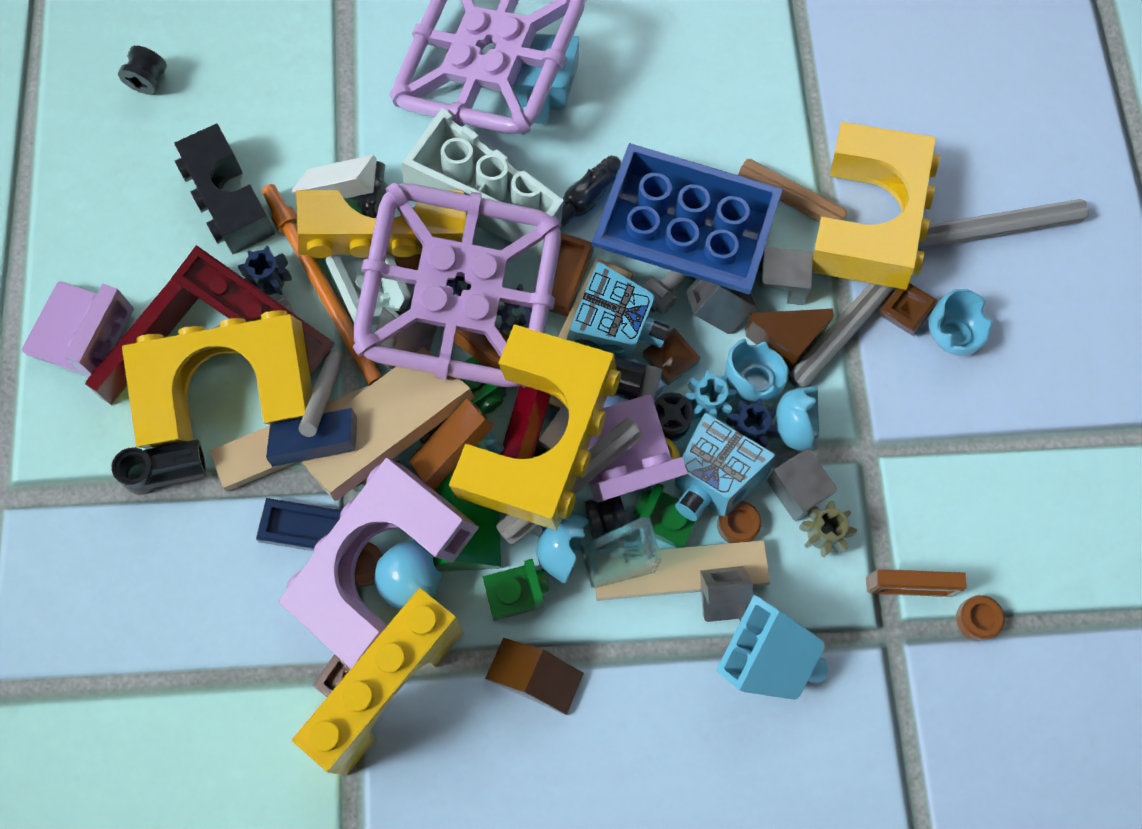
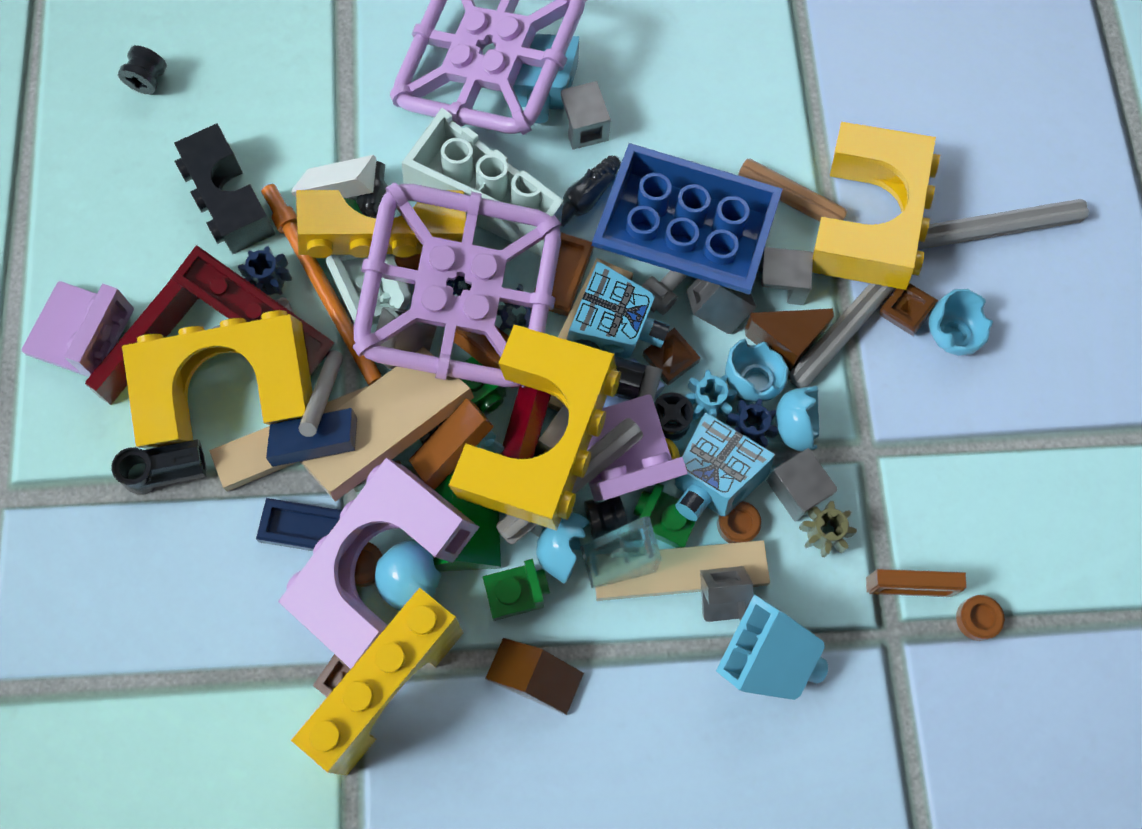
(586, 115): none -> flat silver panel

